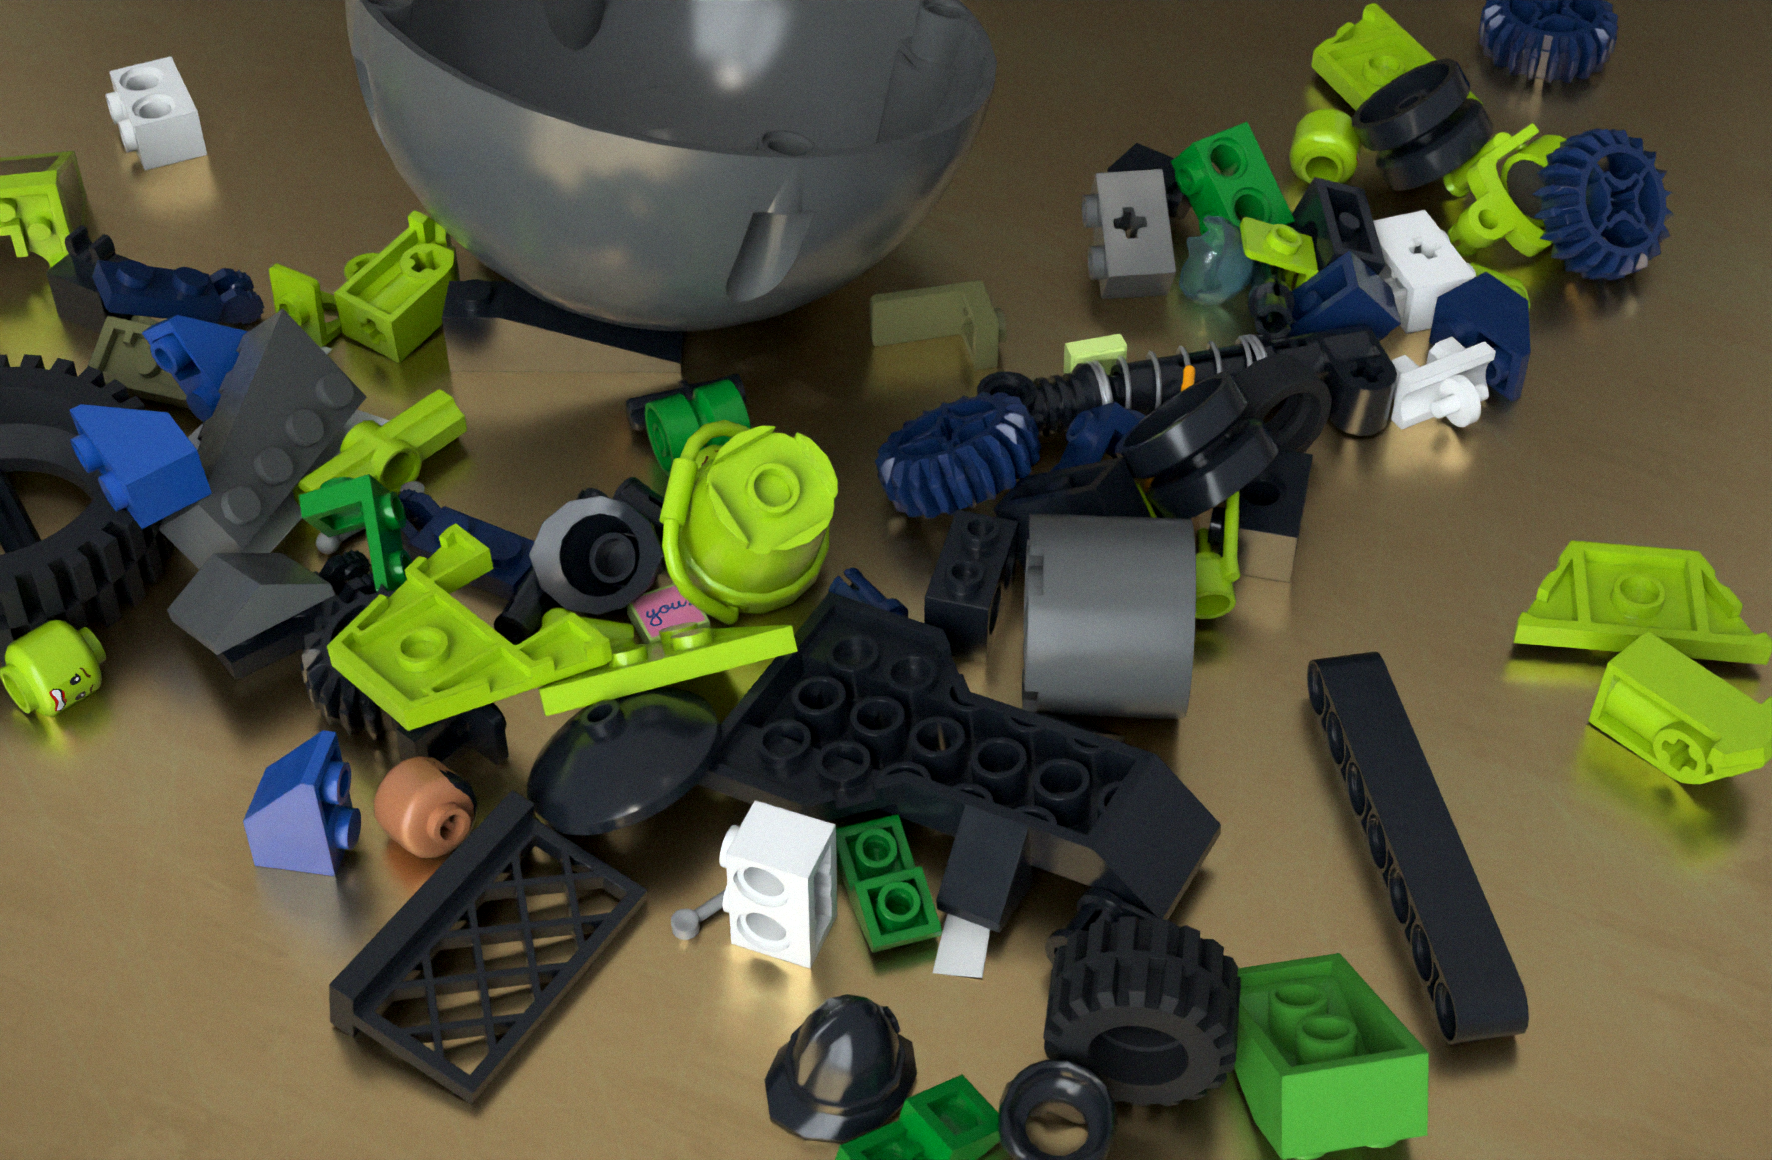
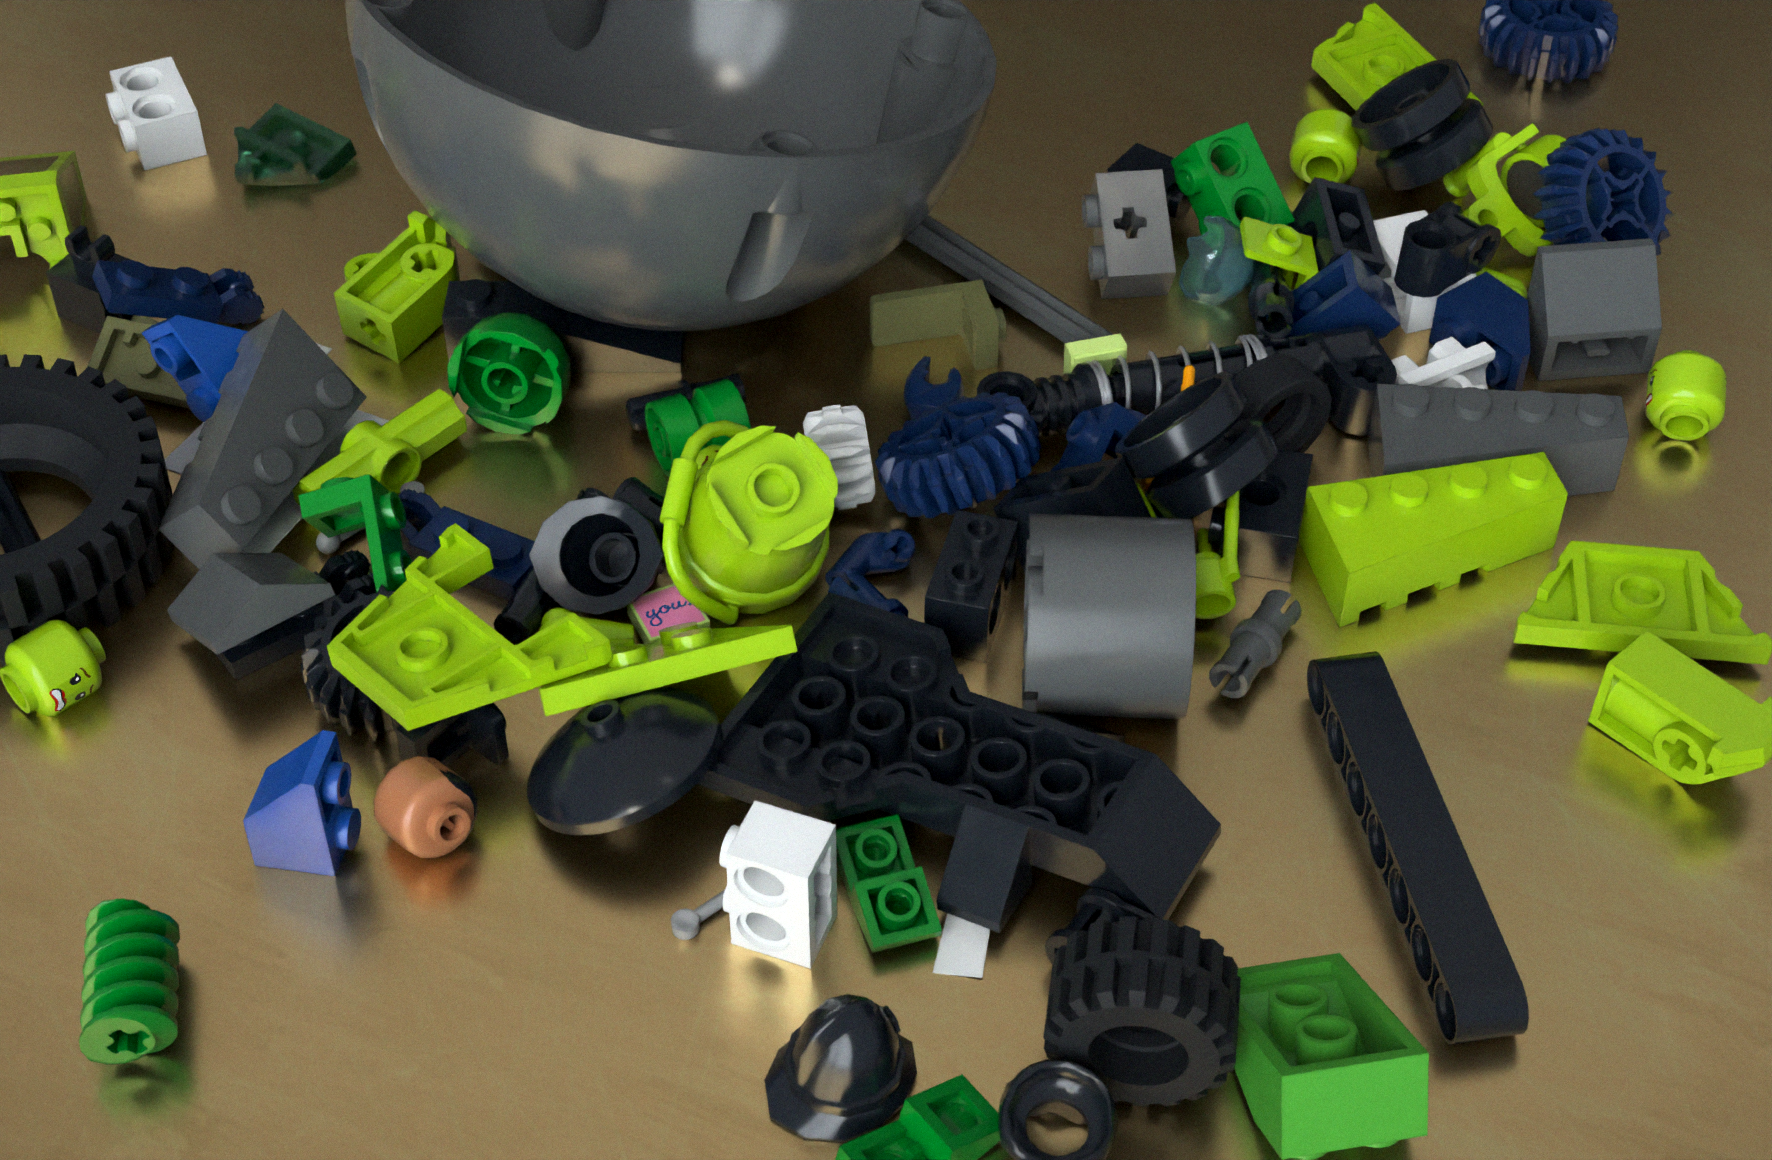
(128, 982): none -> green piece
(142, 460): blue slope -> none
(289, 150): none -> clear green slope
(304, 302): lime bracket -> none
(432, 923): black fence -> none
(510, 372): none -> green cylinder
(844, 439): none -> white gear
(875, 554): none -> dark blue arm
(922, 395): none -> dark blue hand
(1004, 283): none -> dark grey axle
(1255, 643): none -> dark grey pin
(1426, 527): none -> lime wedge
(1443, 251): none -> black piece
(1454, 426): none -> dark grey wedge
(1594, 309): none -> dark grey slope
(1686, 395): none -> lime head

